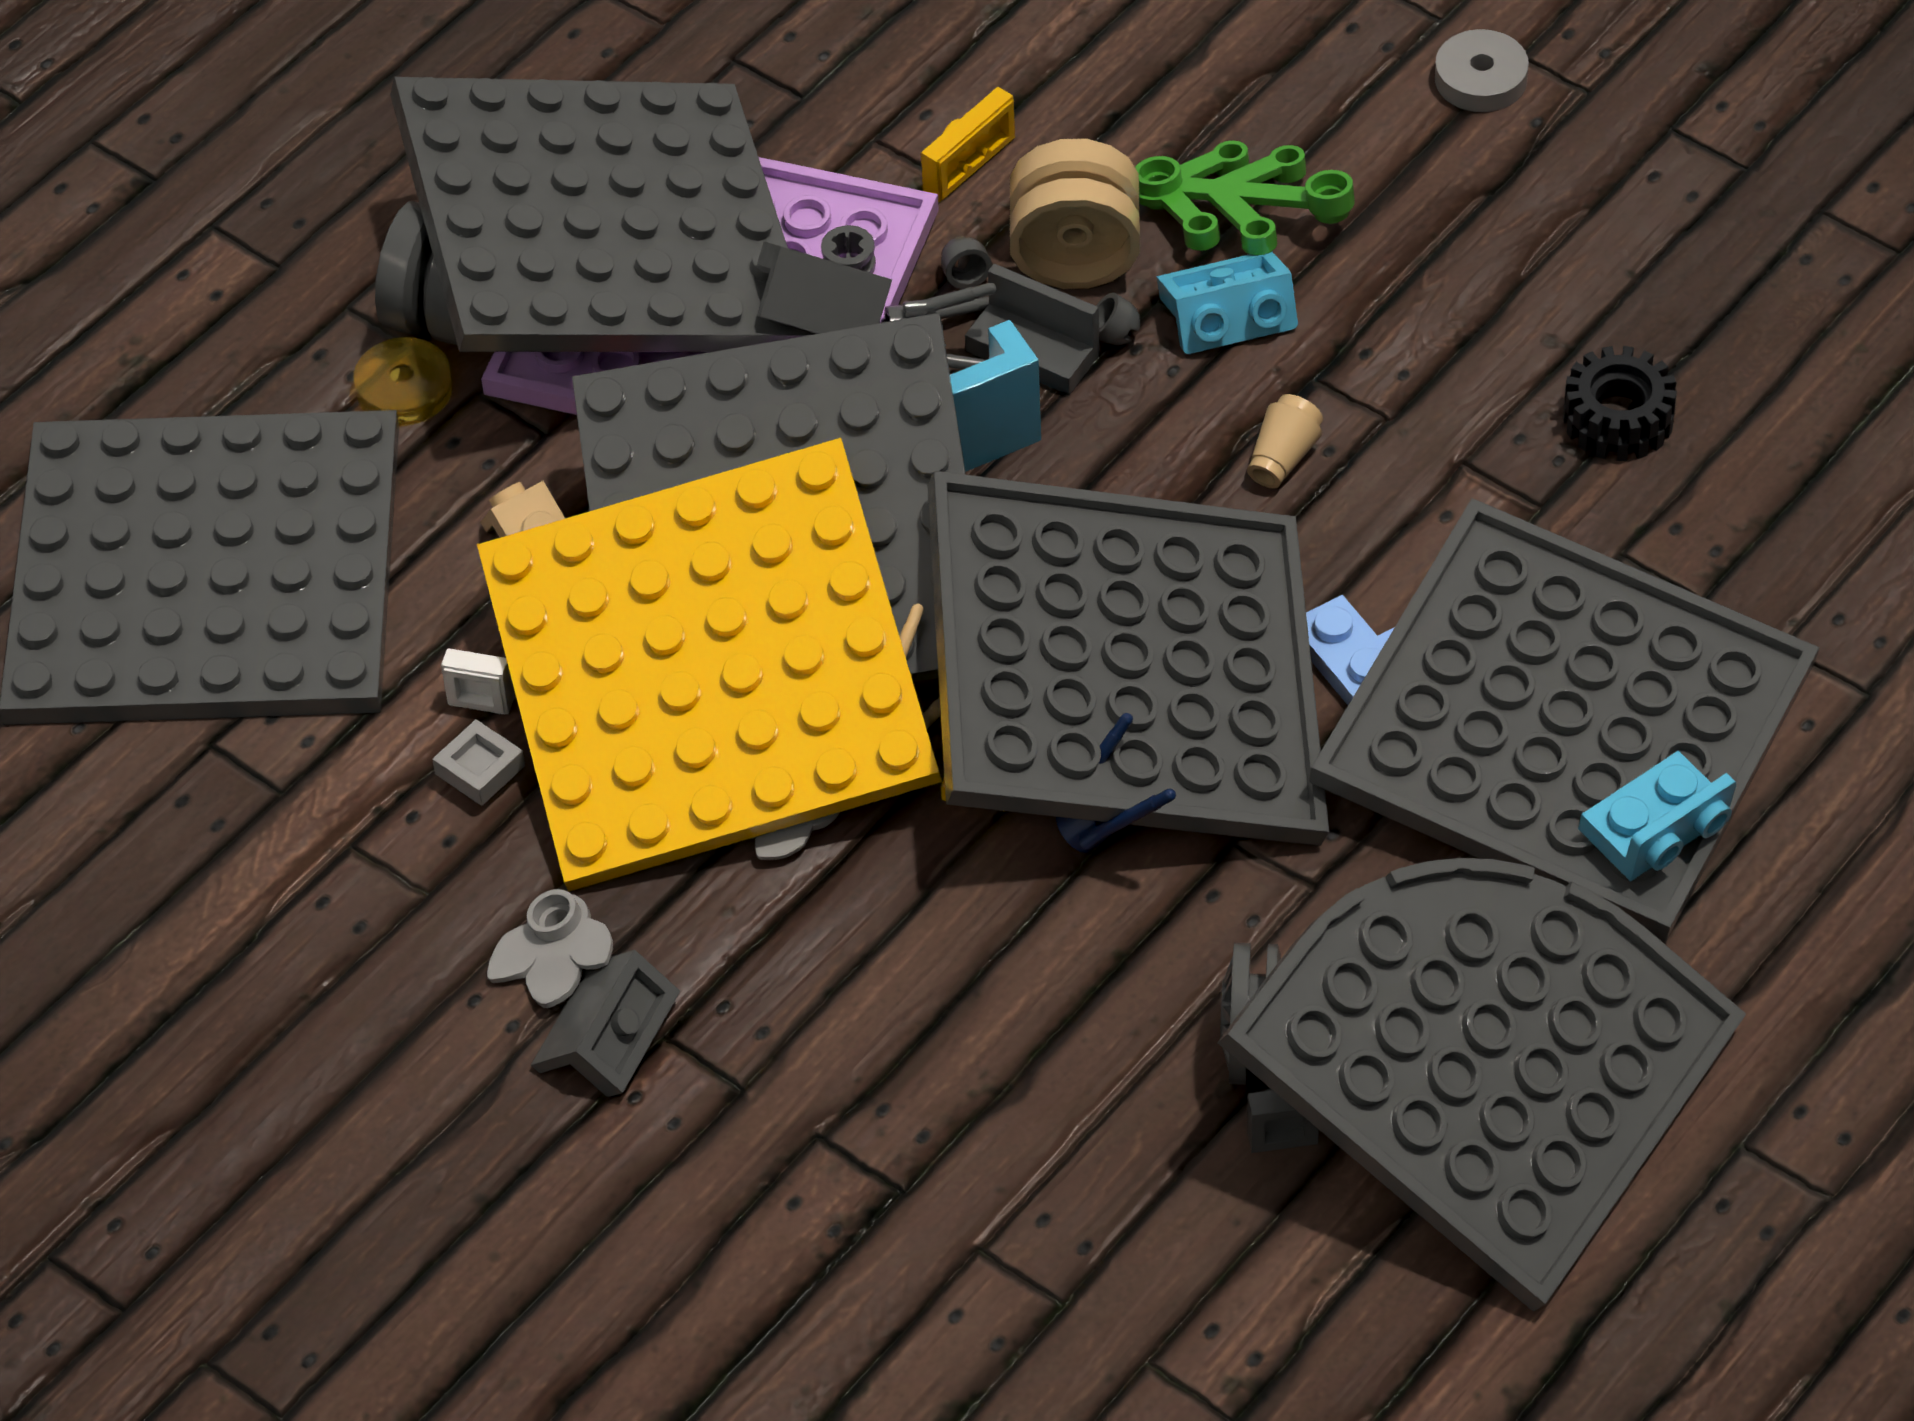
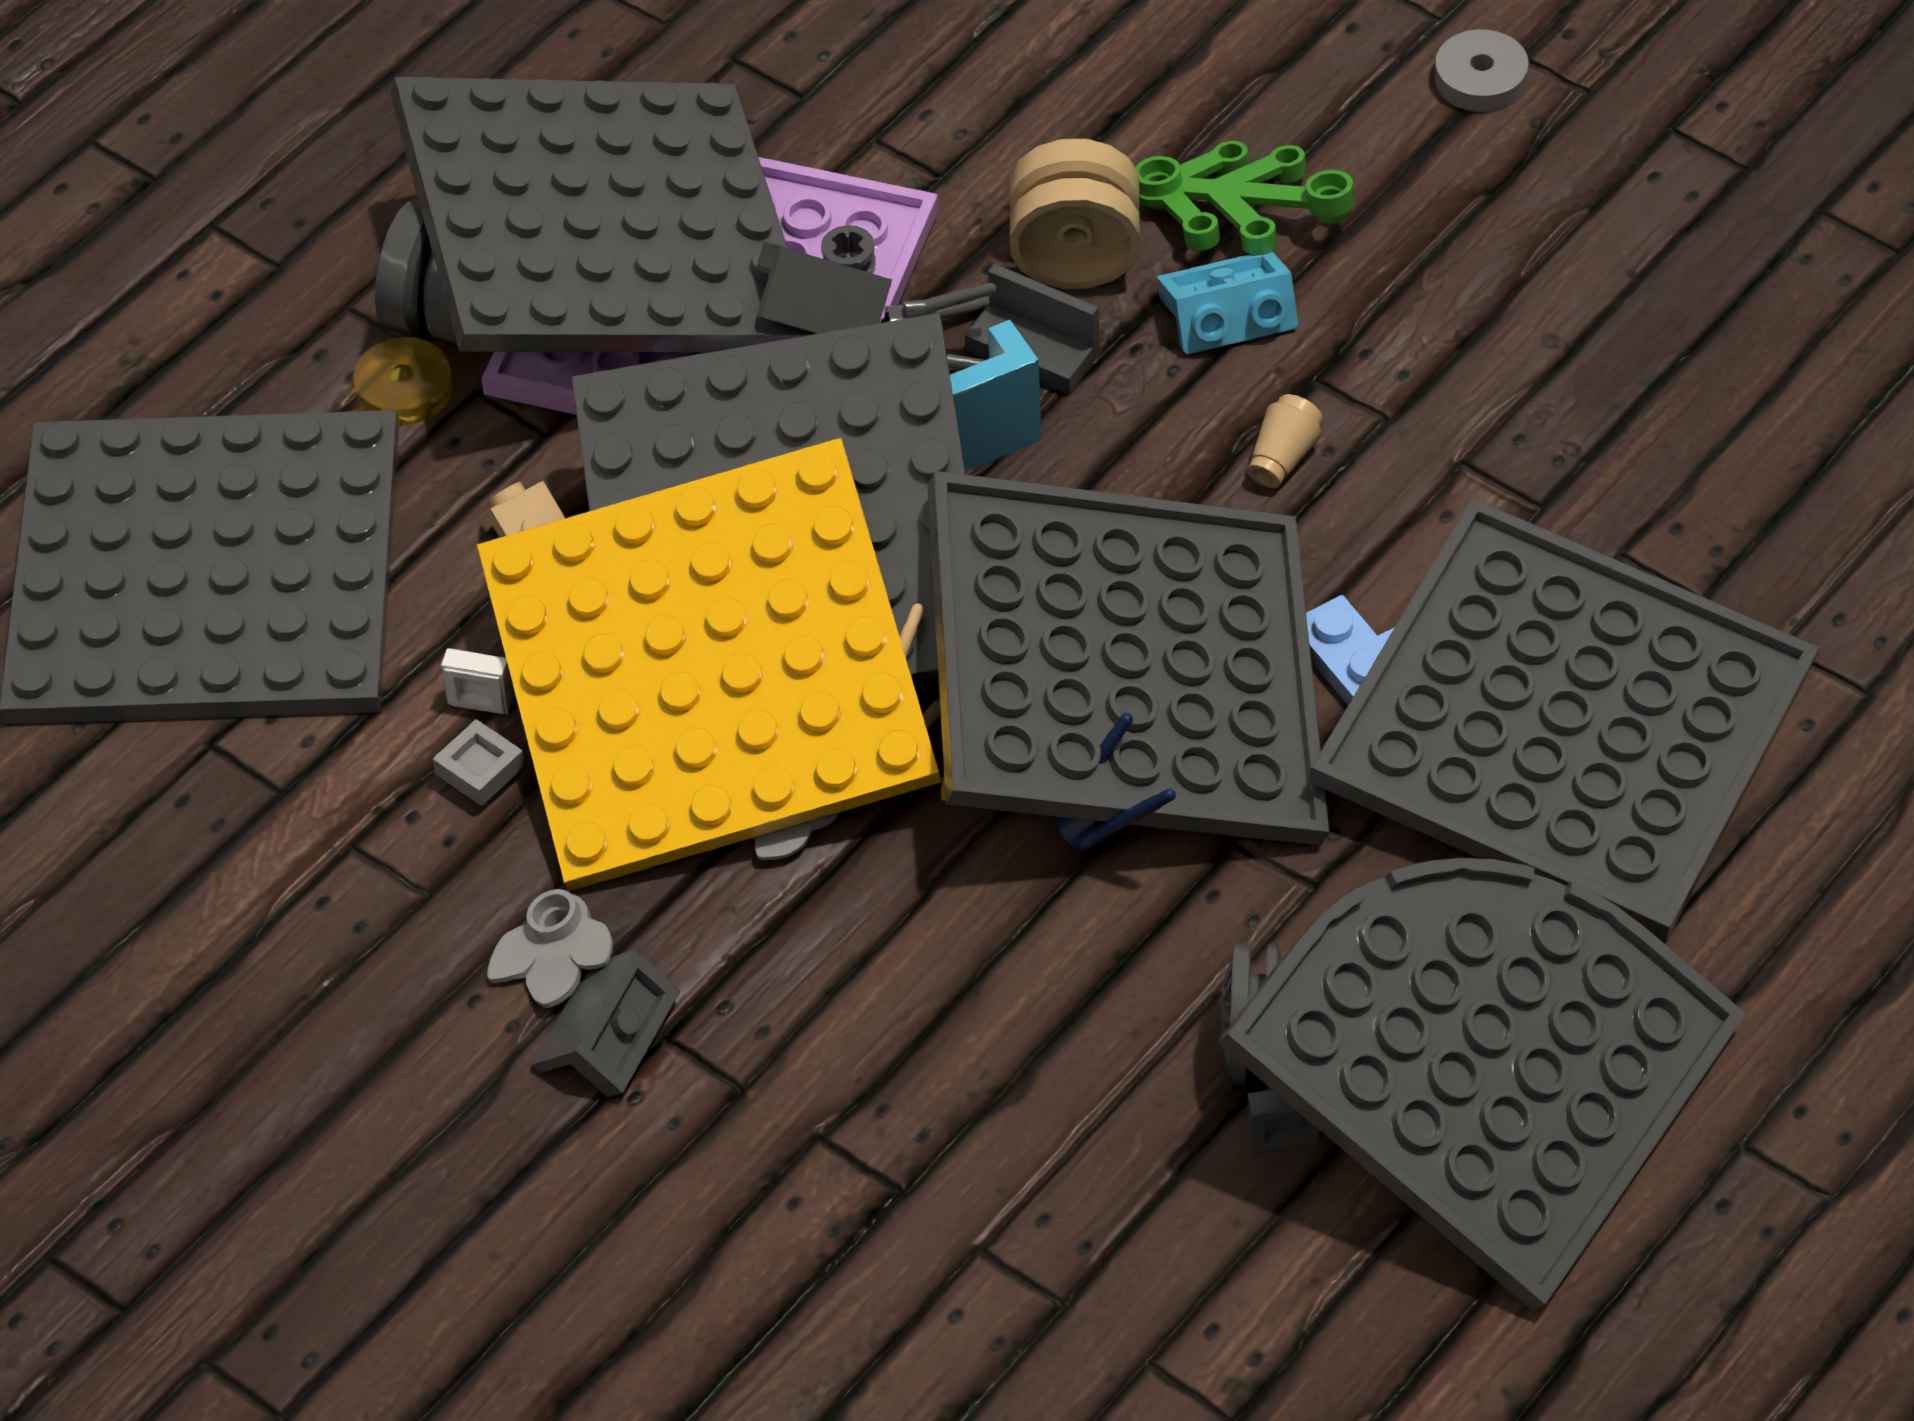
(968, 143): yellow plate -> none
(972, 263): dark grey hinge -> none
(1116, 319): dark grey hinge -> none
(1622, 377): black tyre -> none
(1658, 815): medium azure bracket -> none

